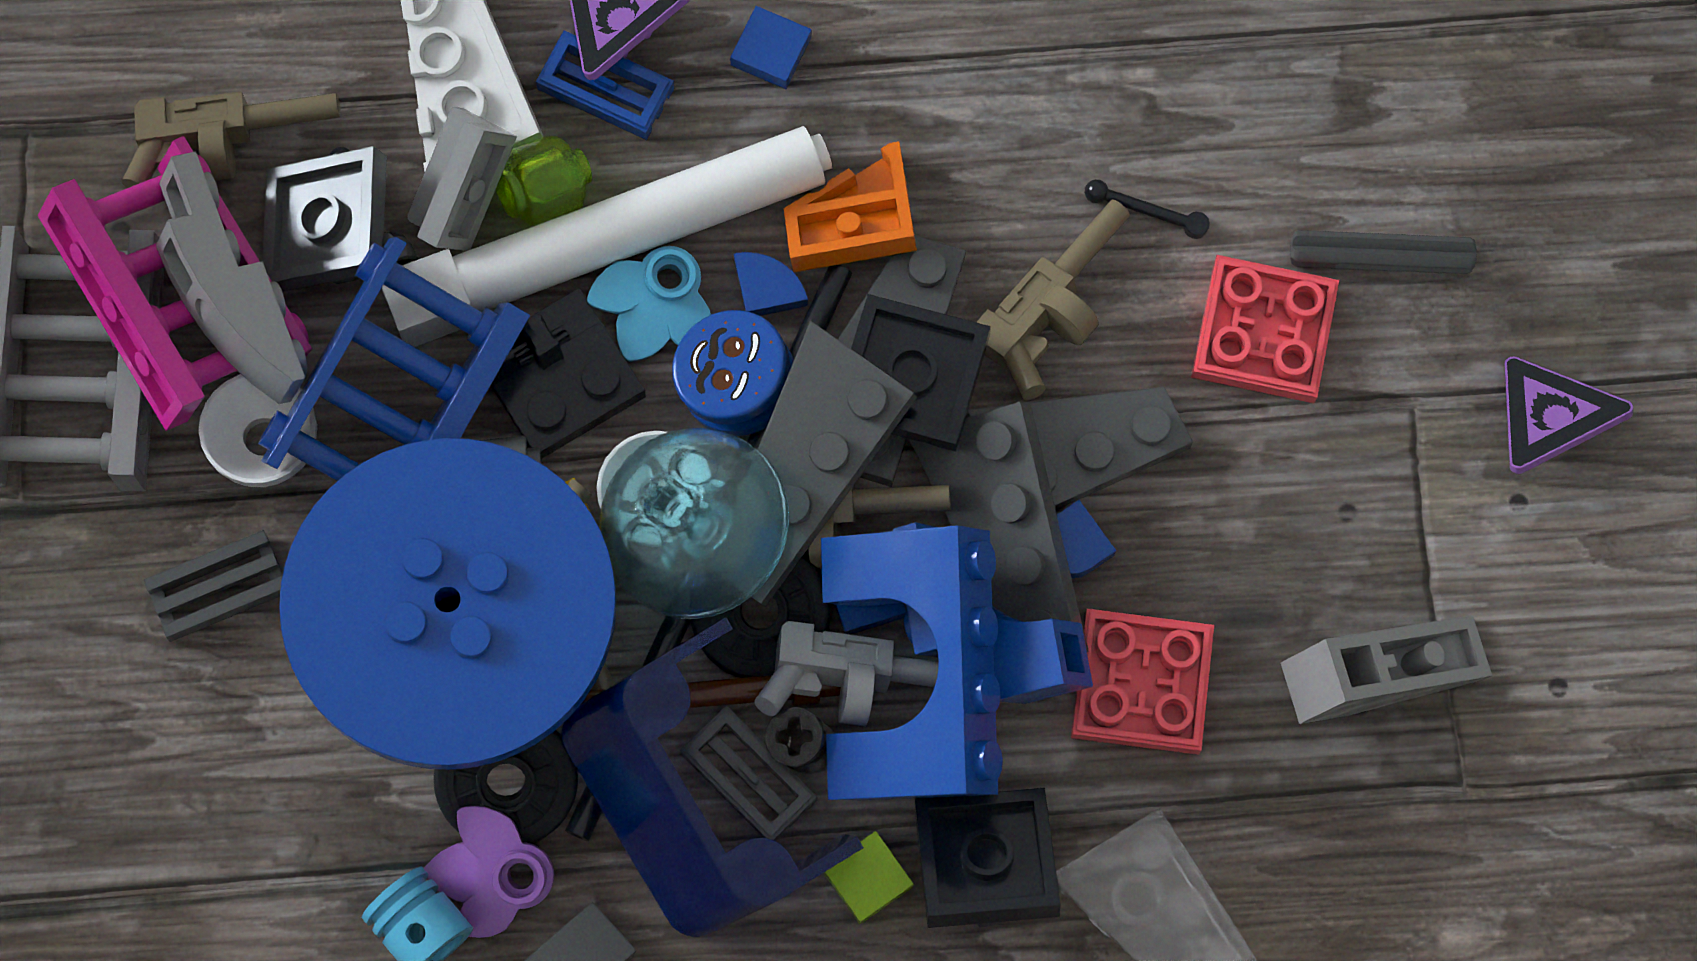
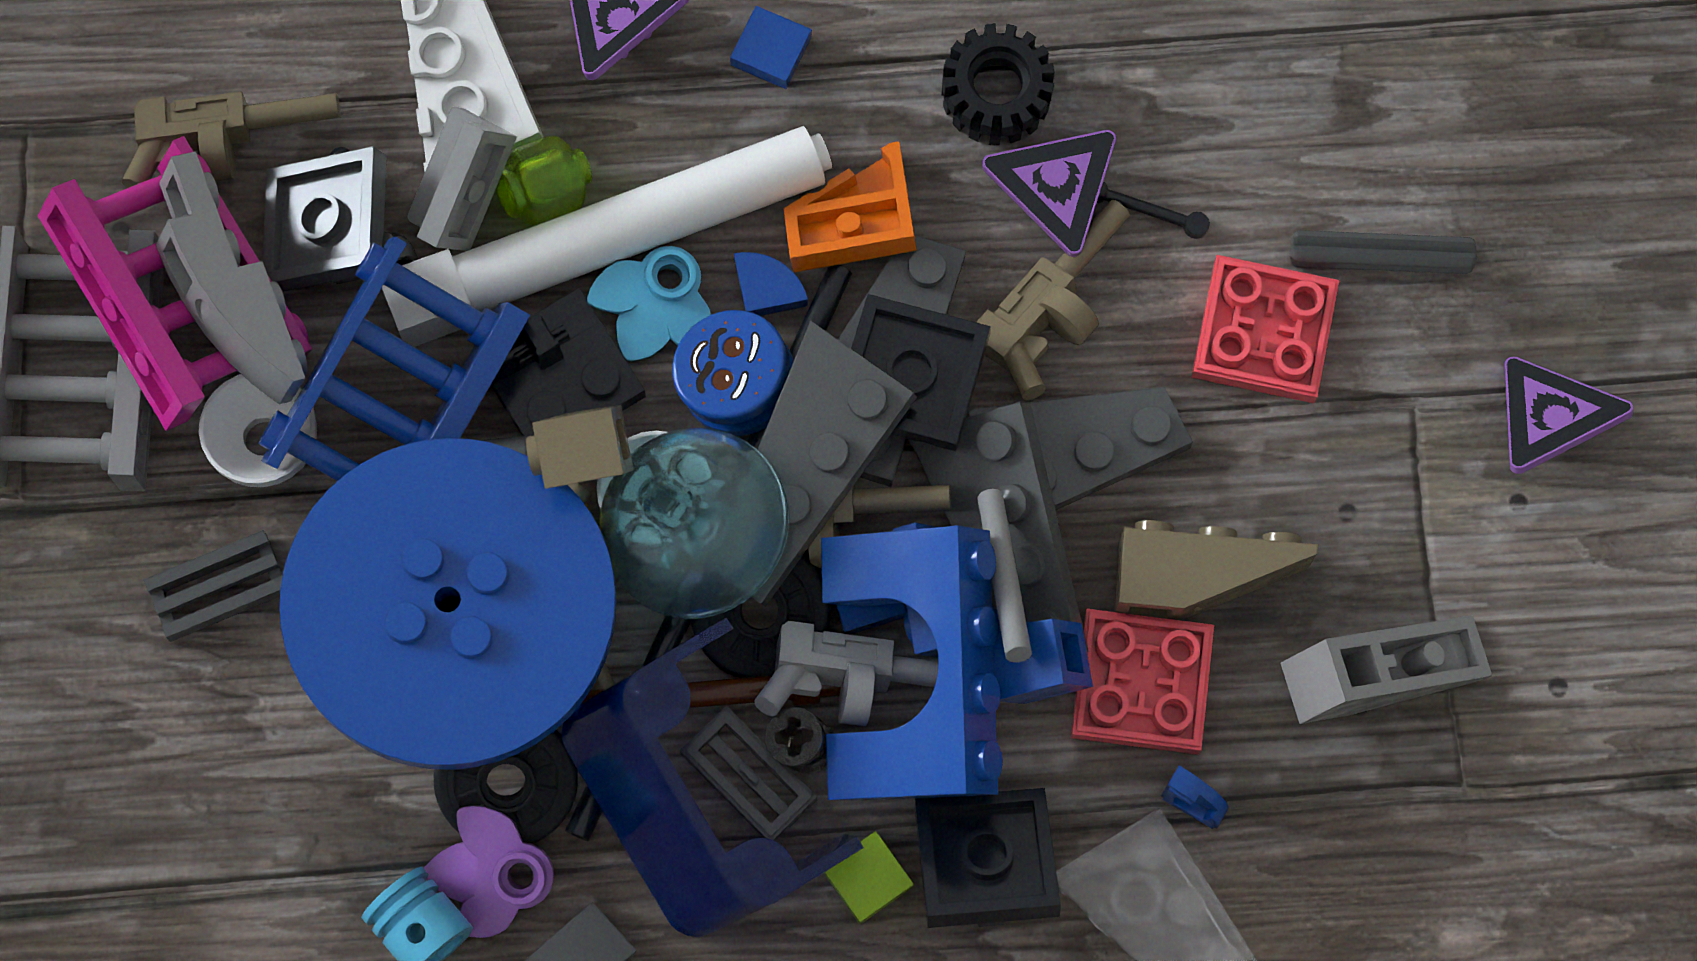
(579, 447): none -> dark tan slope
(599, 107): blue tile -> none
(997, 49): none -> black tyre
(1005, 579): none -> light grey bar
(1056, 183): none -> black piece
(1083, 540): blue tile -> none
(1189, 573): none -> dark tan slope
(1195, 798): none -> blue tile

